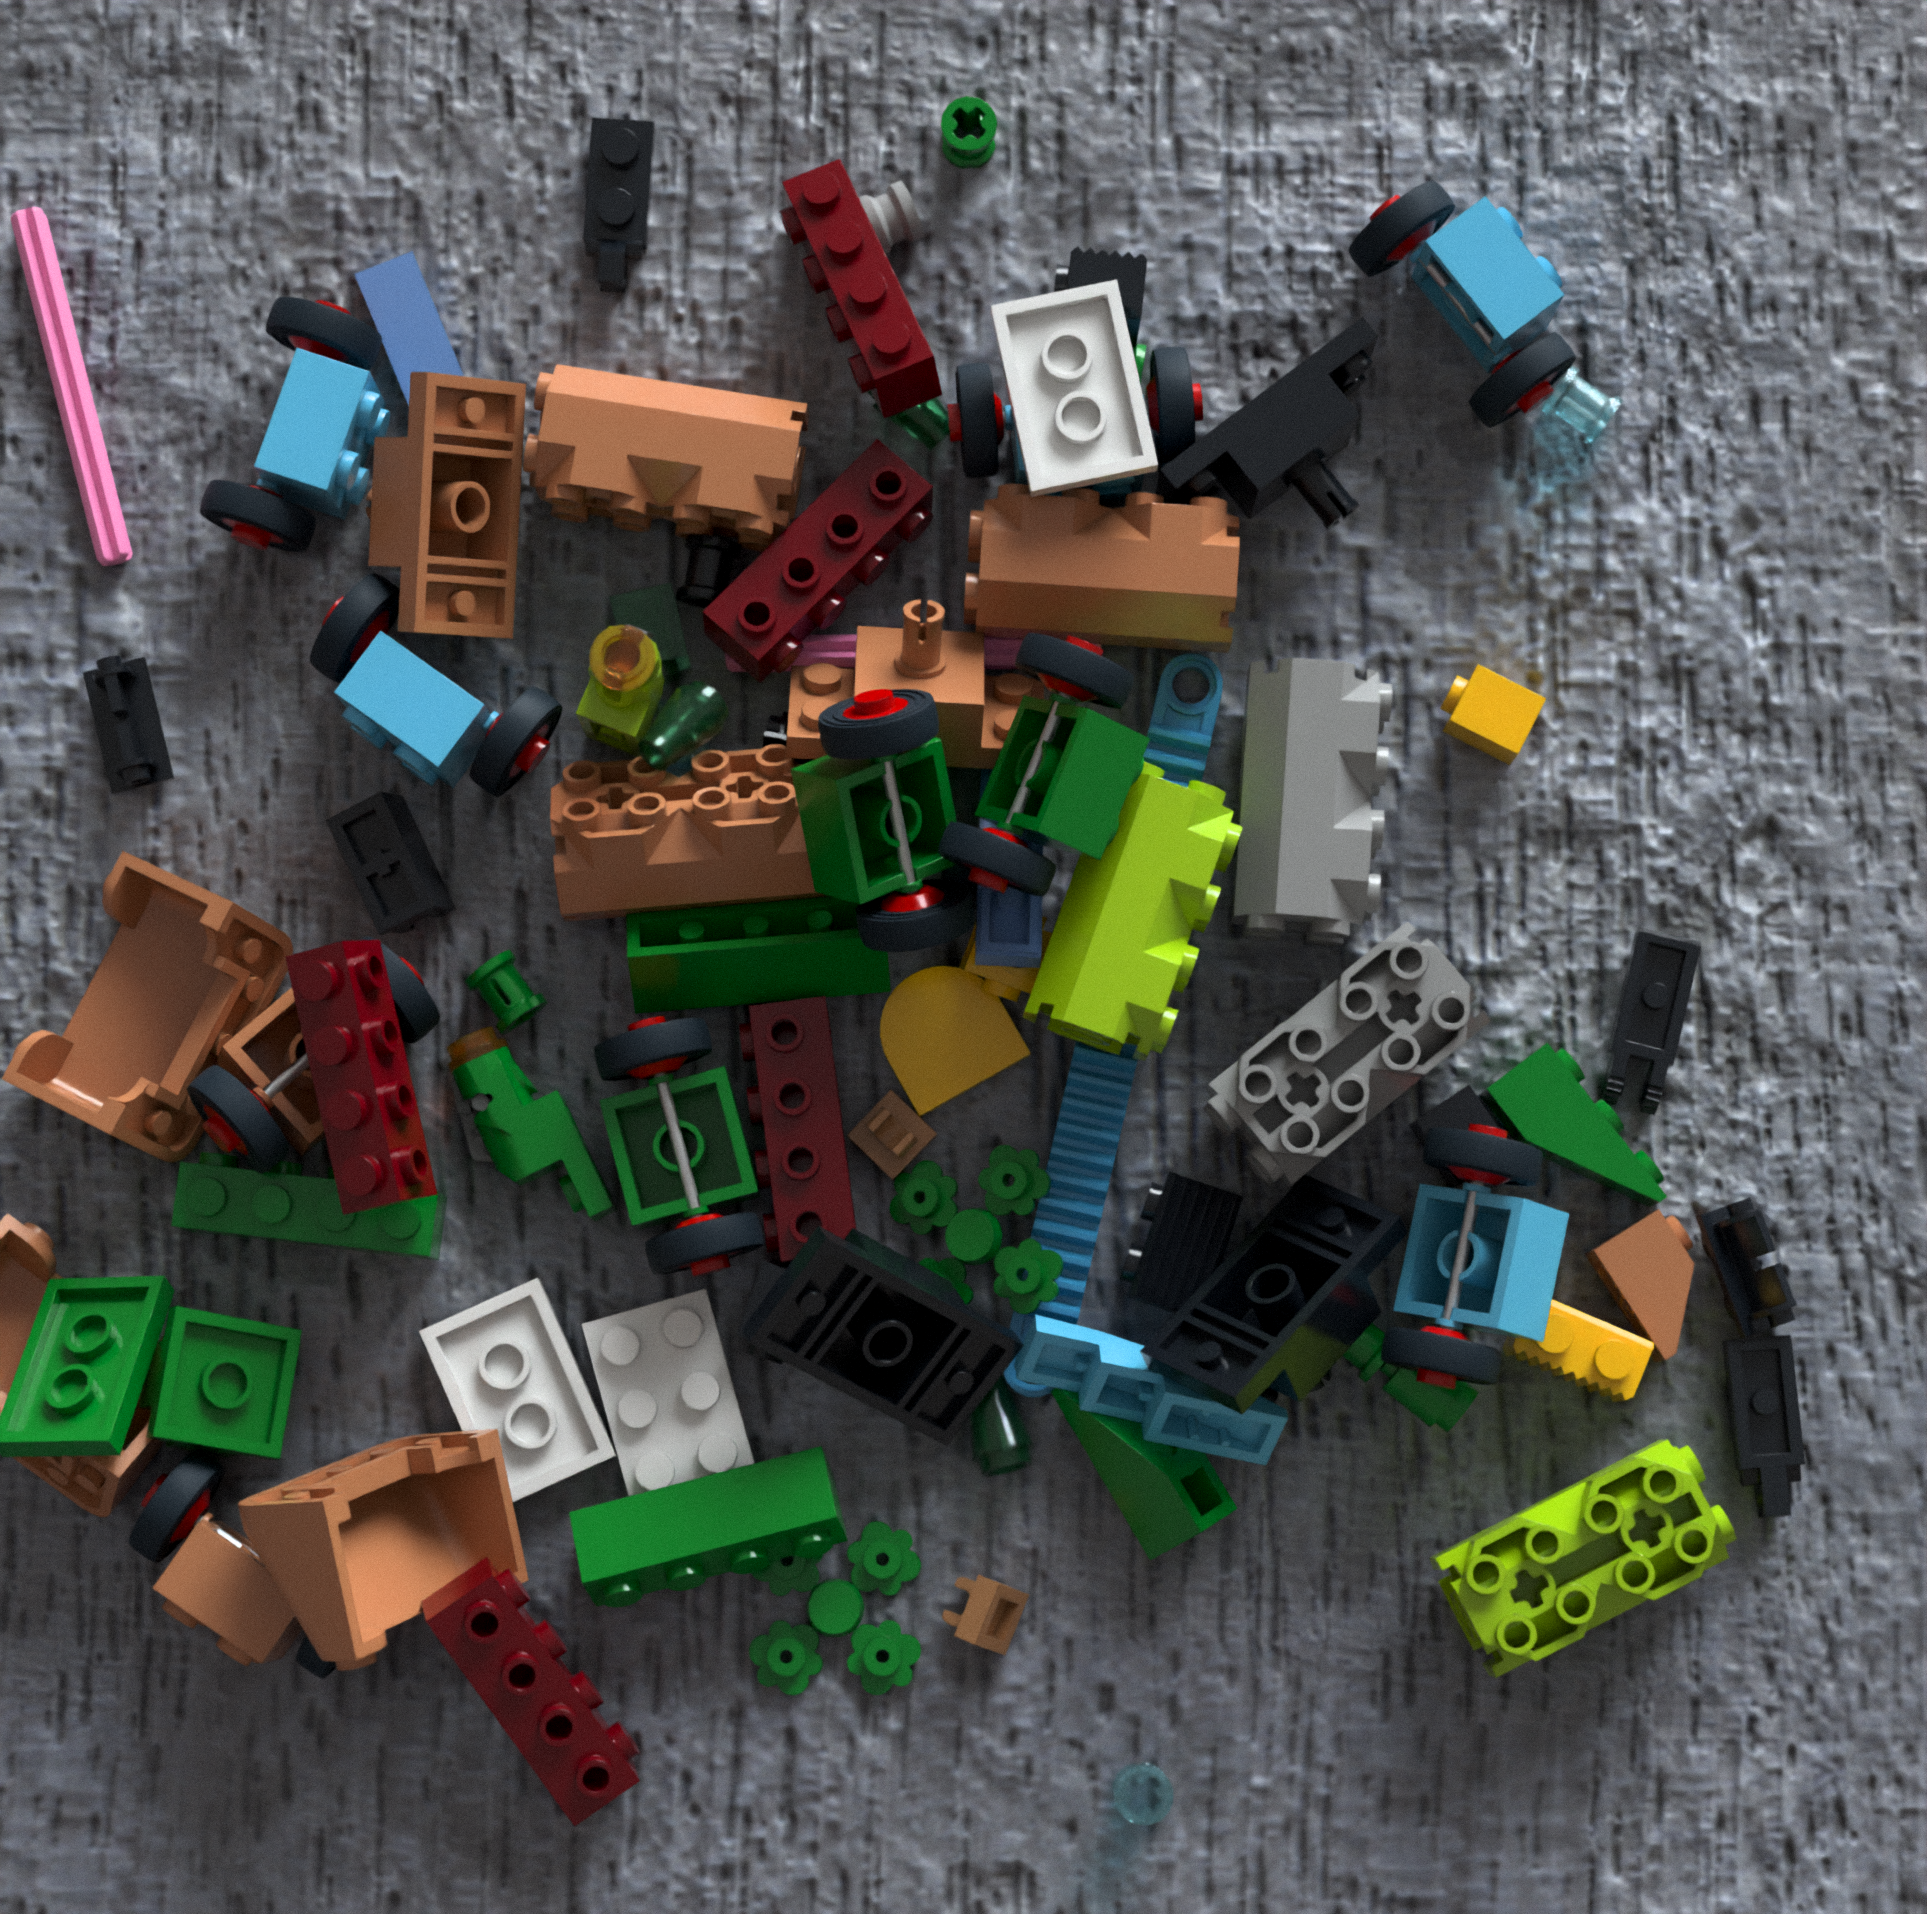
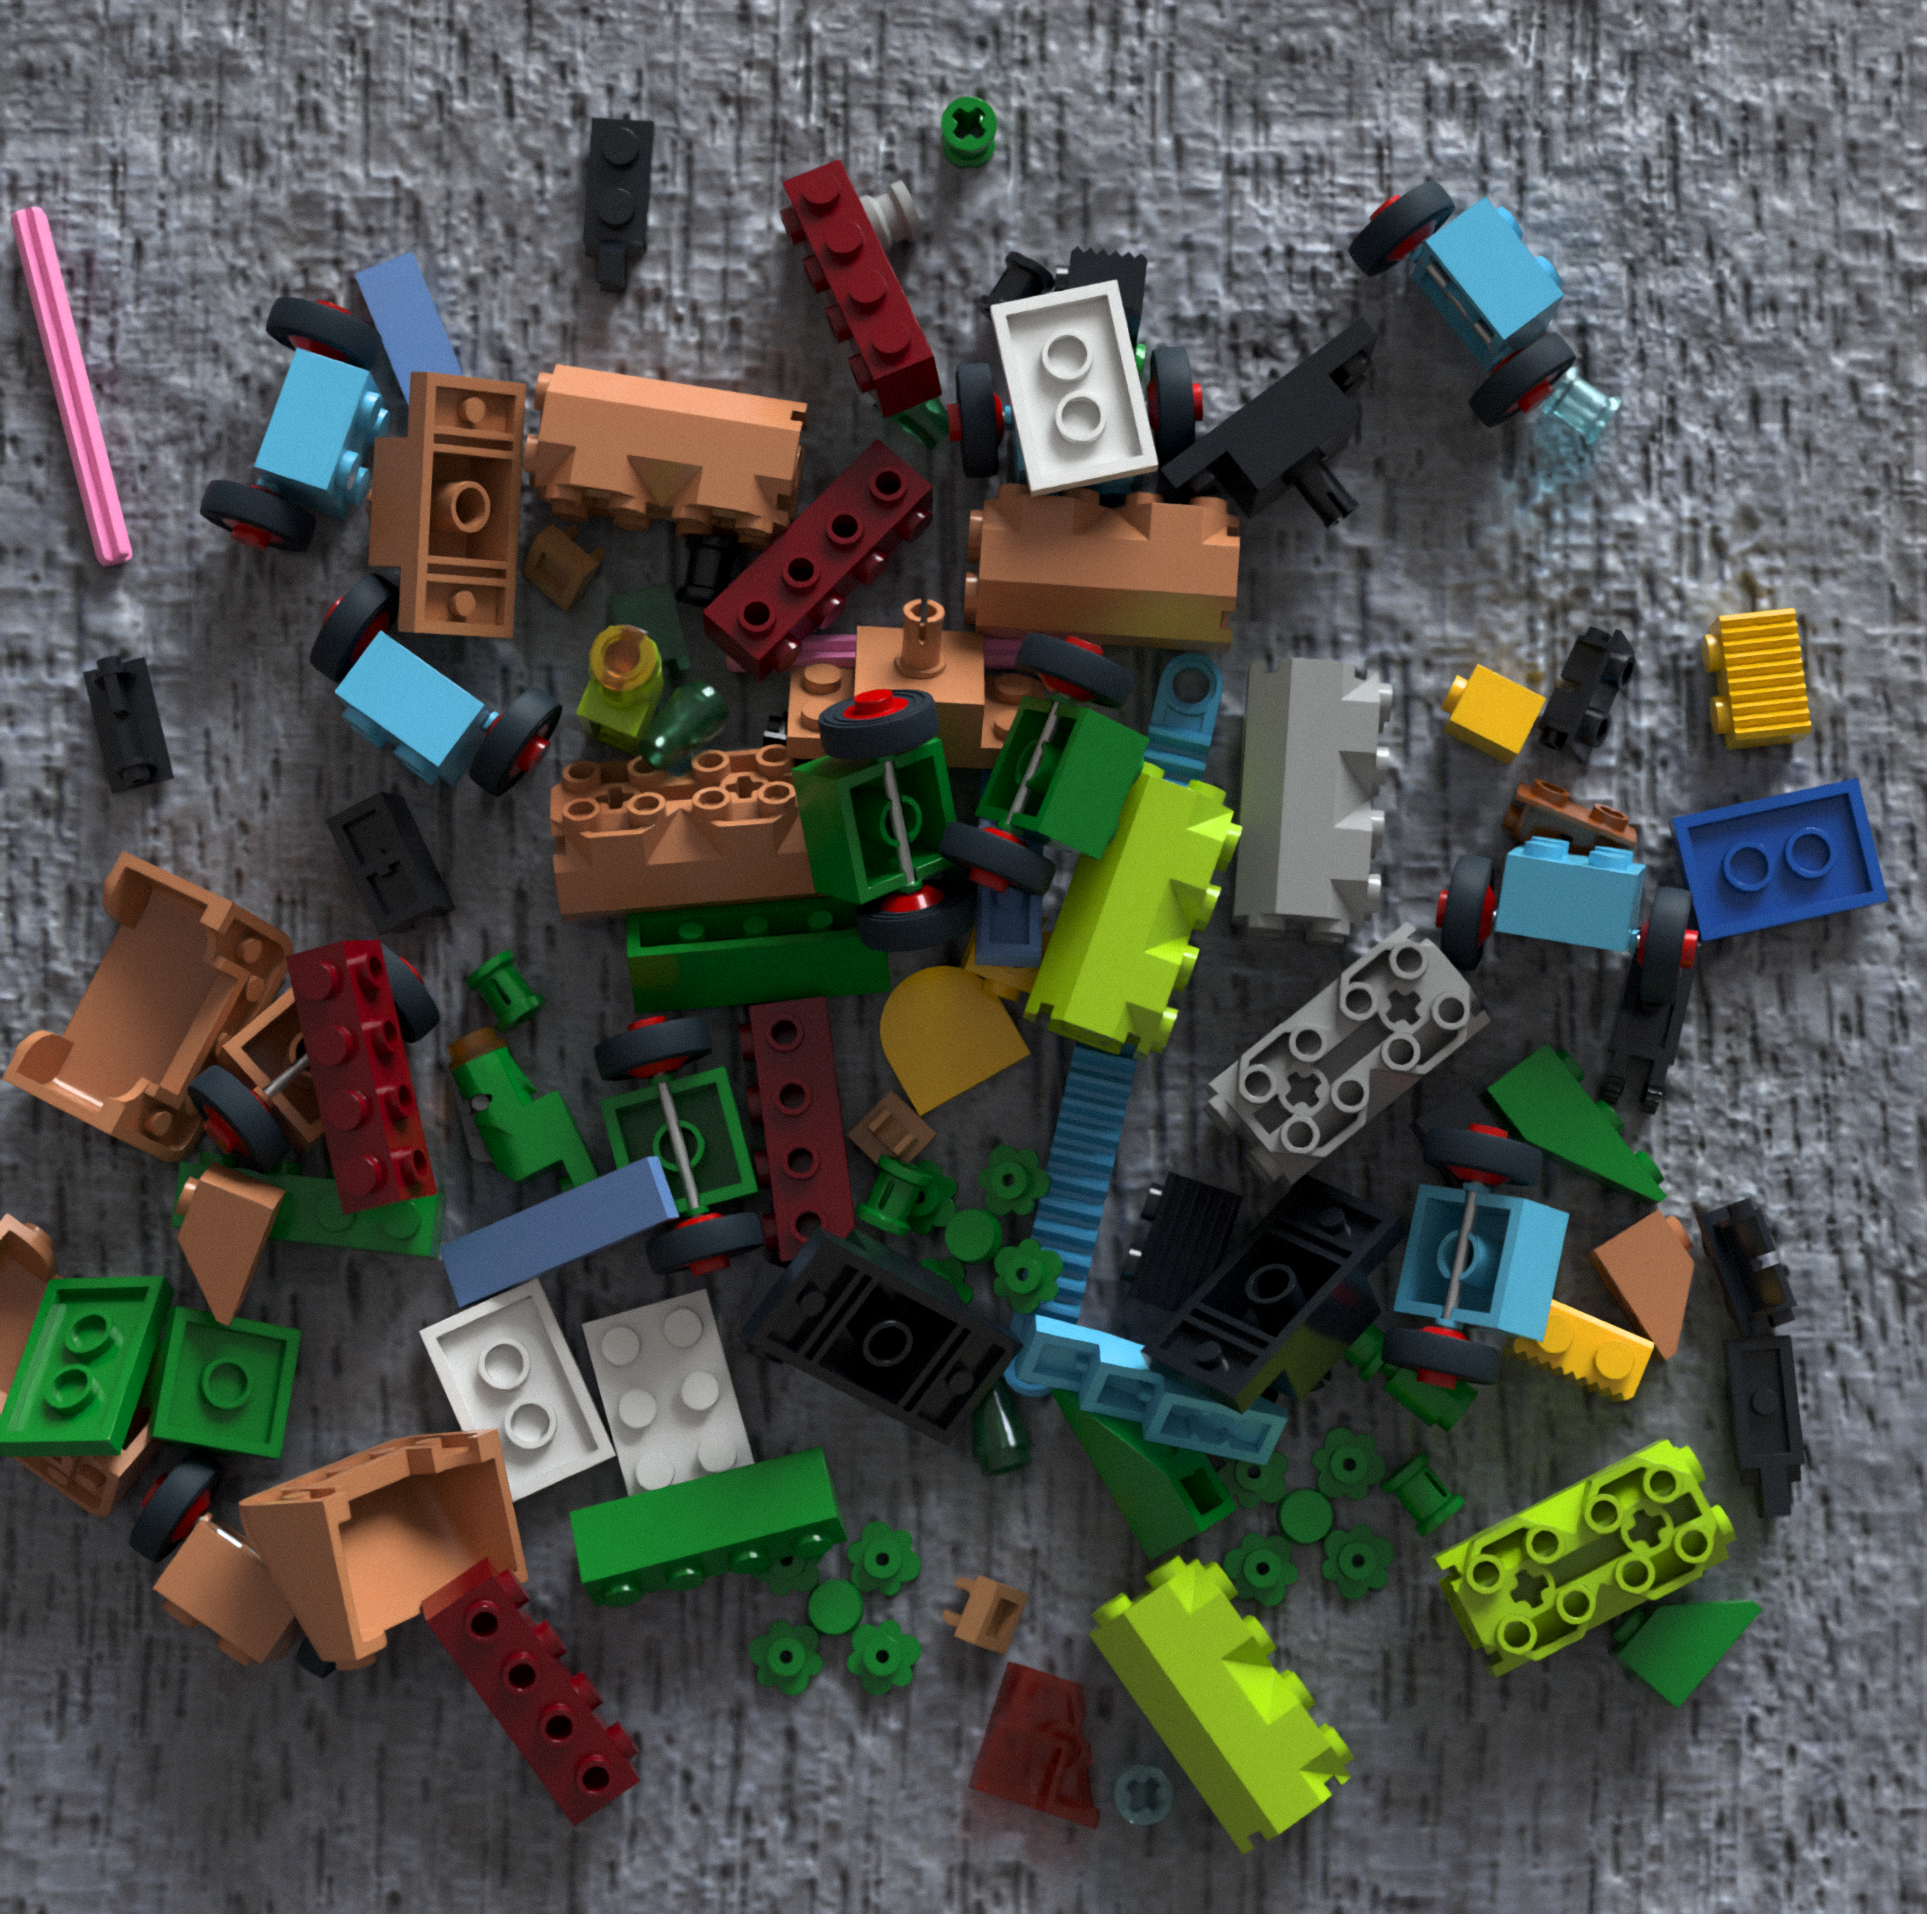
(226, 1233): none -> nougat slope
(559, 1231): none -> medium blue tile
(561, 566): none -> medium nougat tile
(893, 1195): none -> green bush
(1020, 280): none -> black bush
(1038, 1746): none -> clear red slope
(1220, 1700): none -> lime brick
(1307, 1518): none -> green plant
(1422, 1493): none -> green bush
(1549, 814): none -> dark orange hinge
(1572, 902): none -> brick
(1601, 672): none -> black hinge
(1678, 1643): none -> green slope
(1757, 679): none -> yellow brick
(1778, 860): none -> blue plate

